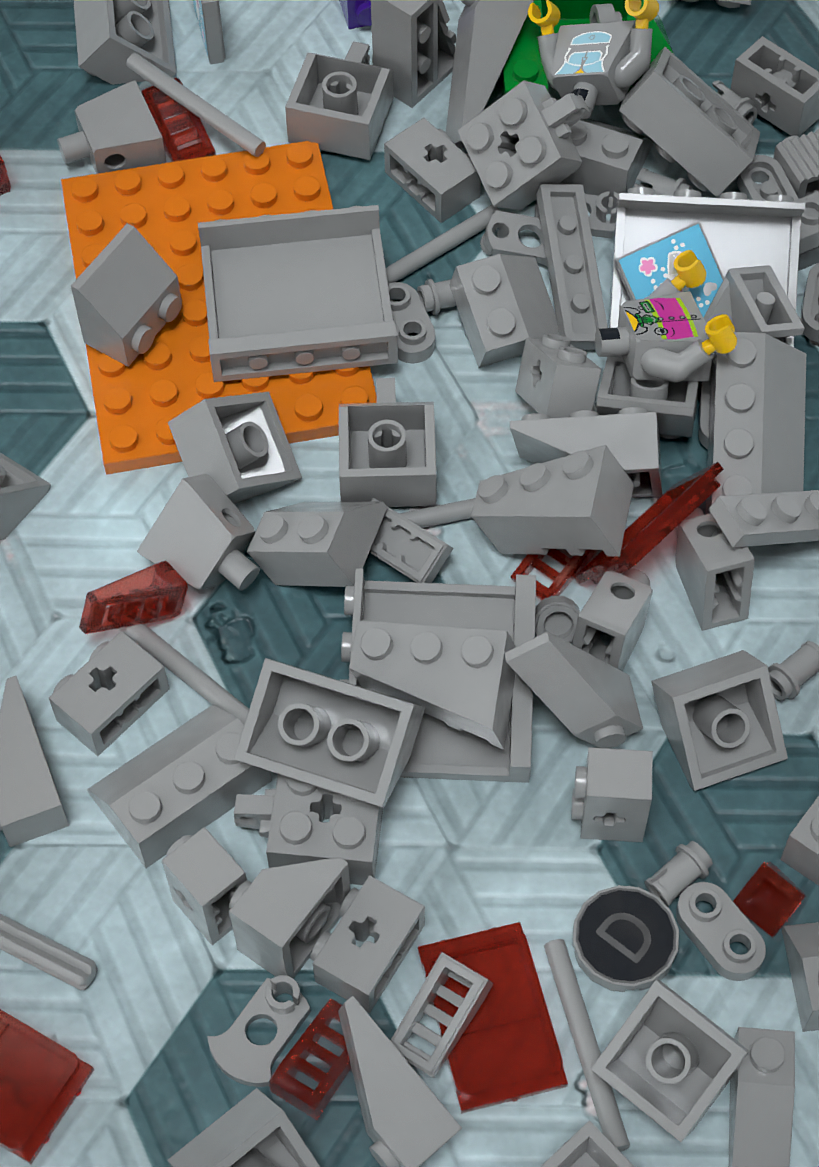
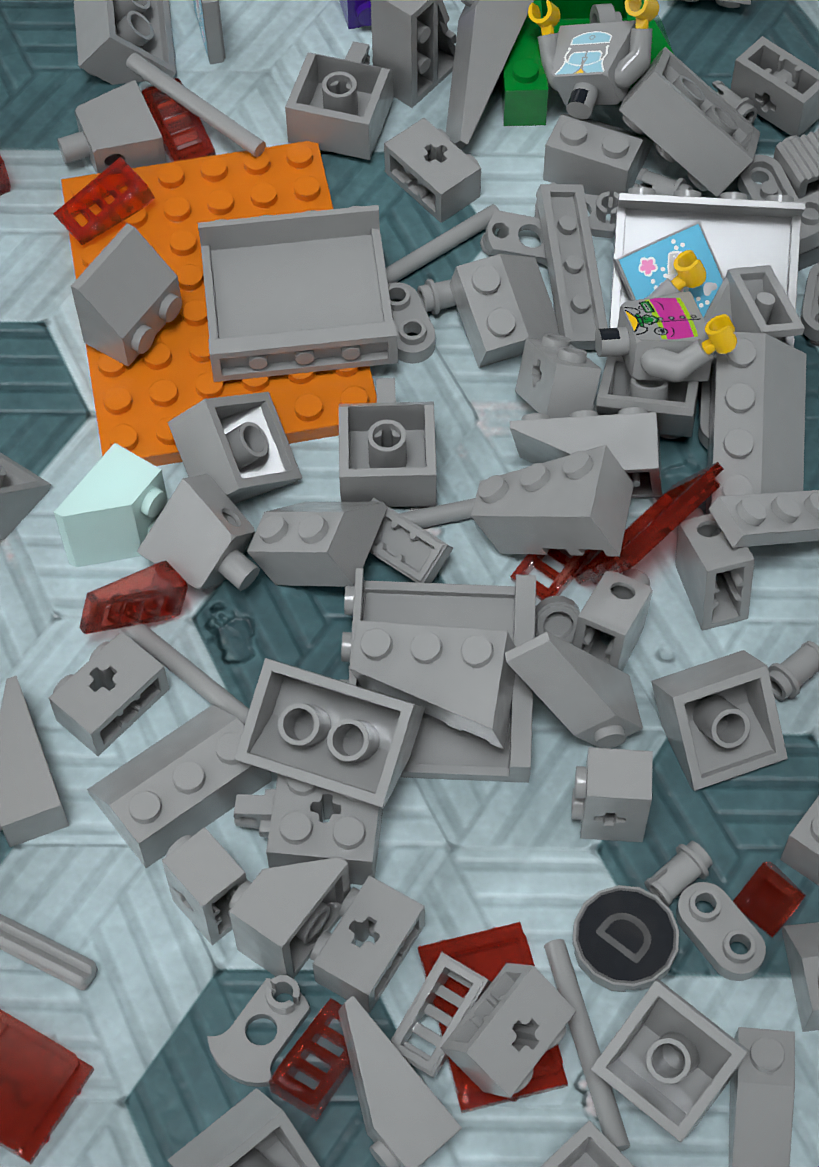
(105, 184): none -> clear red slope
(111, 509): none -> light aqua slope
(509, 1030): none -> light grey brick
(523, 143): light grey hinge -> none

